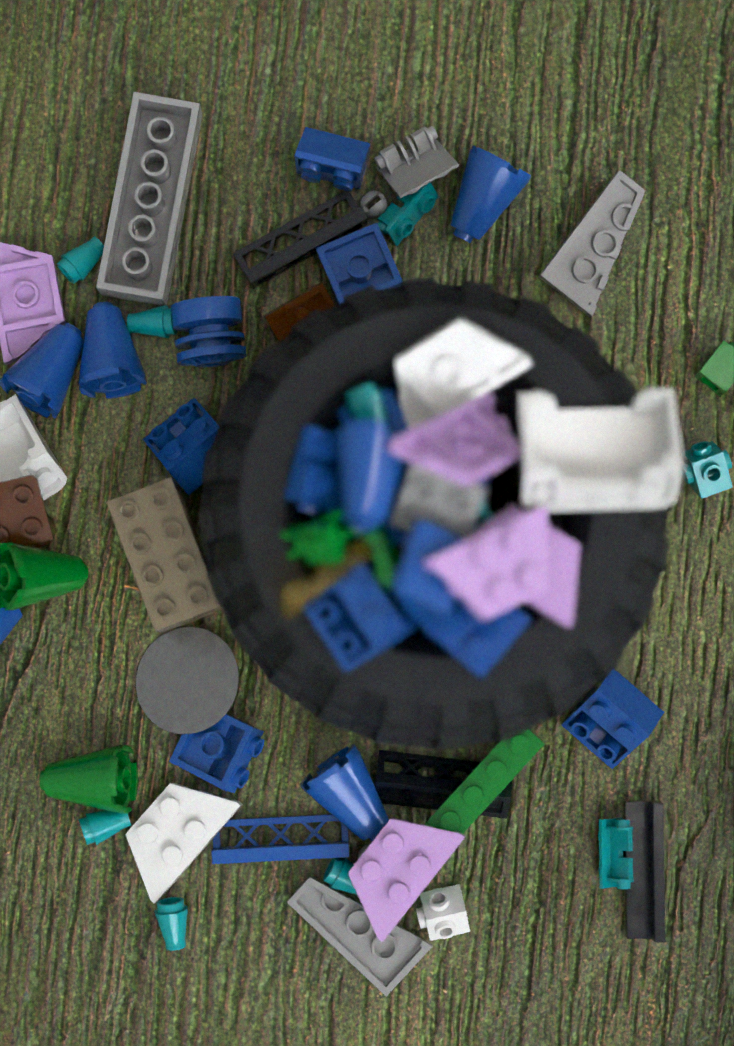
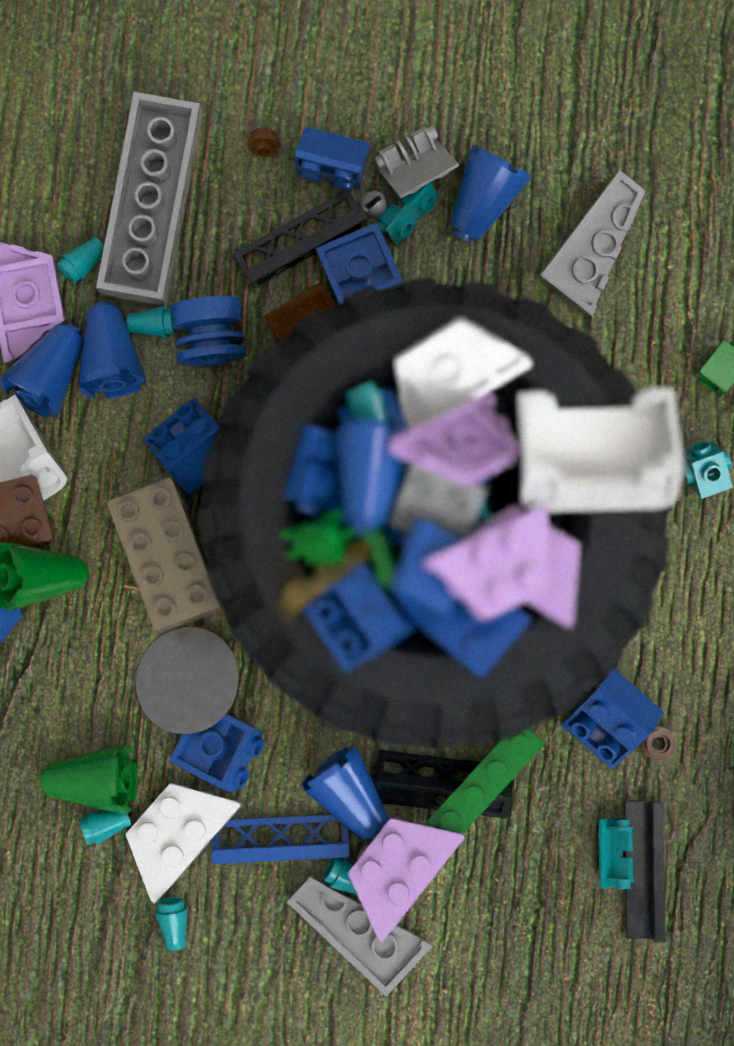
(263, 142): none -> reddish brown plate
(443, 912): white brick -> none
(668, 746): none -> reddish brown plate

